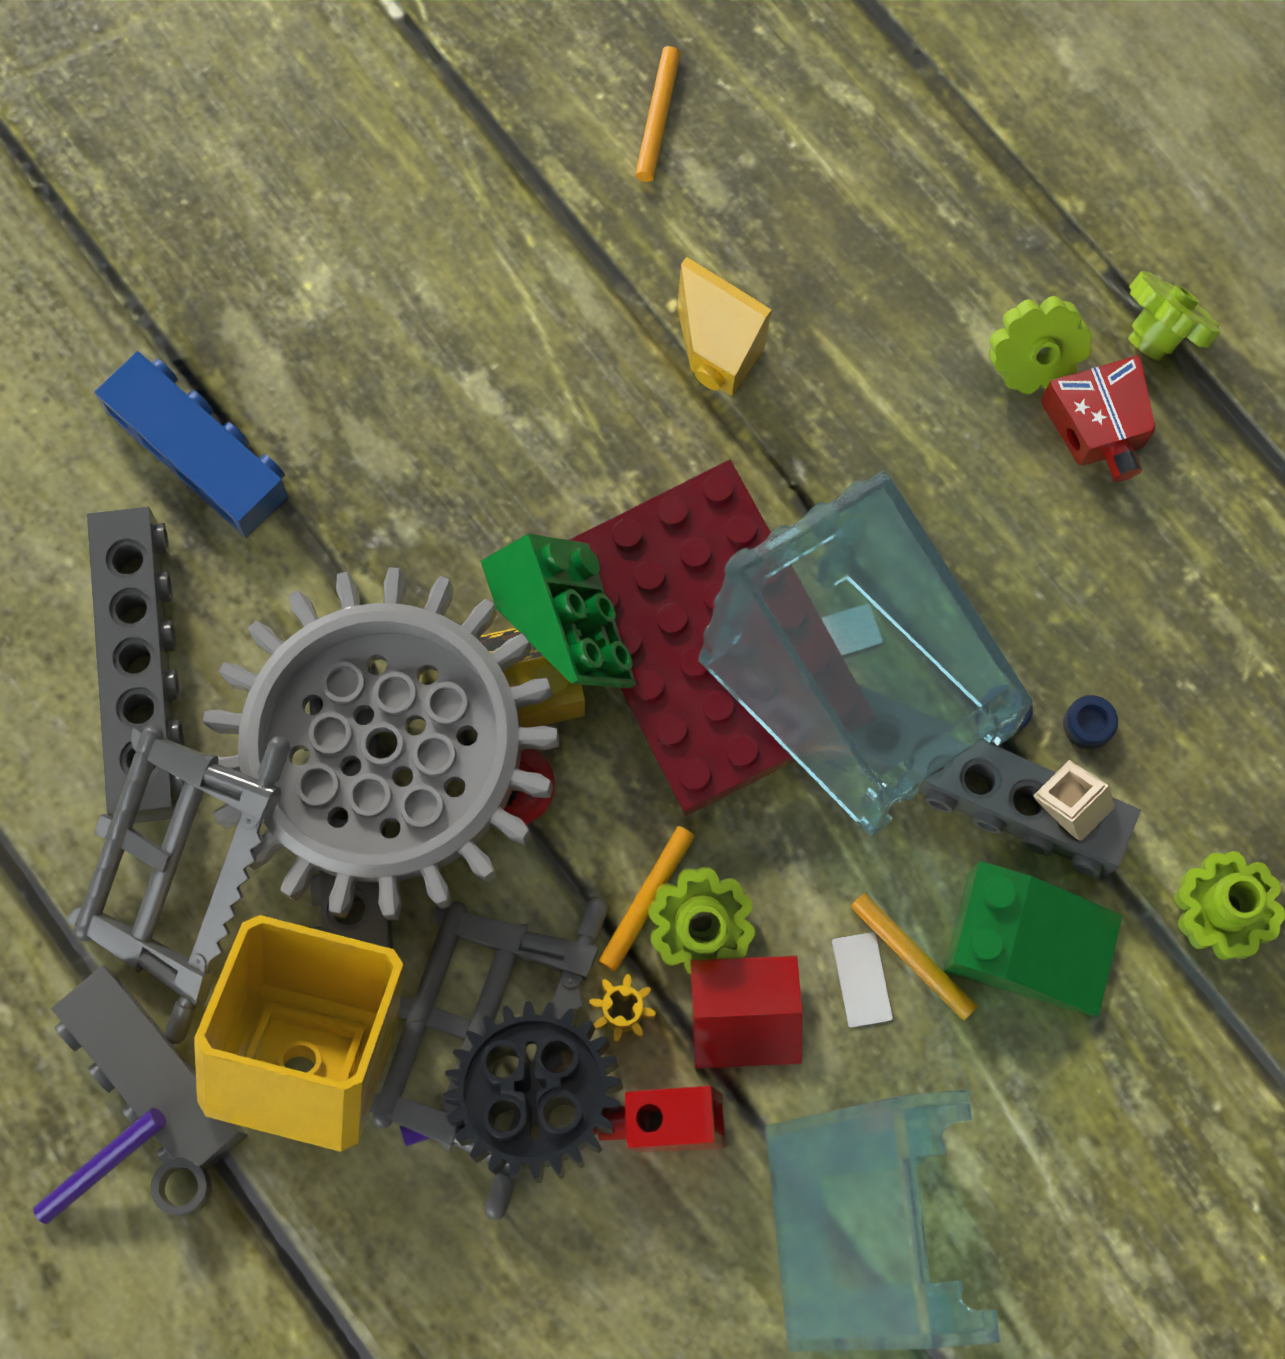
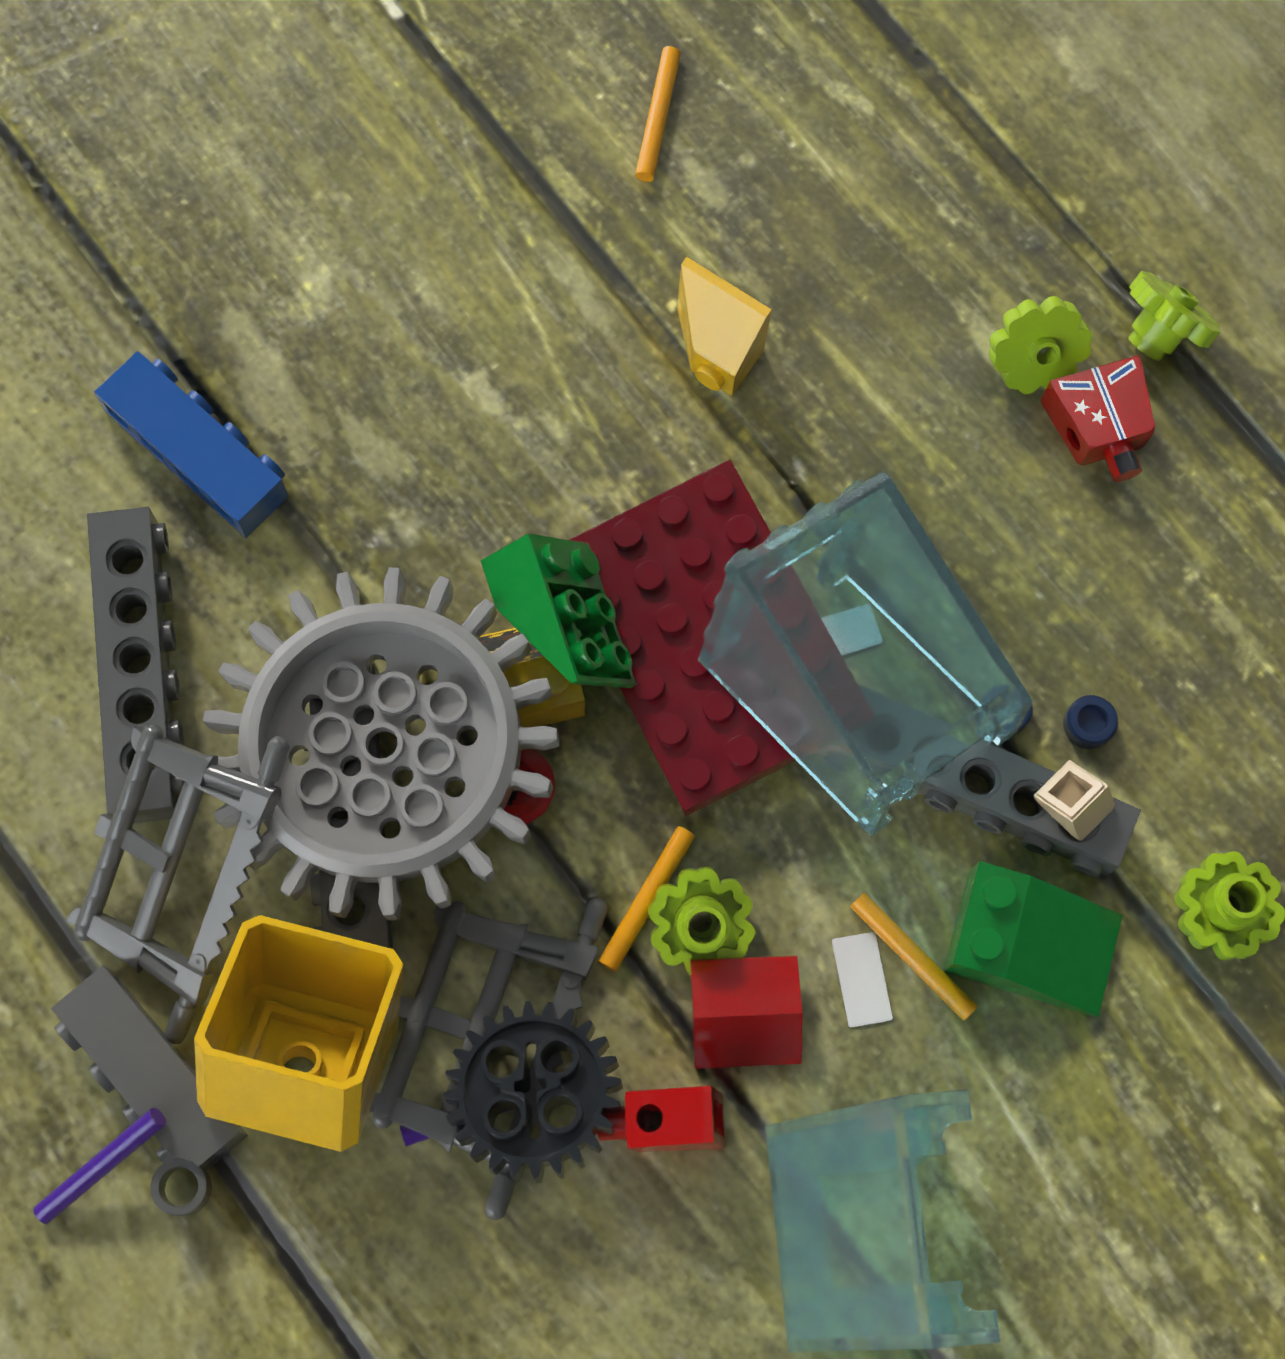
(619, 1023): yellow gear -> none

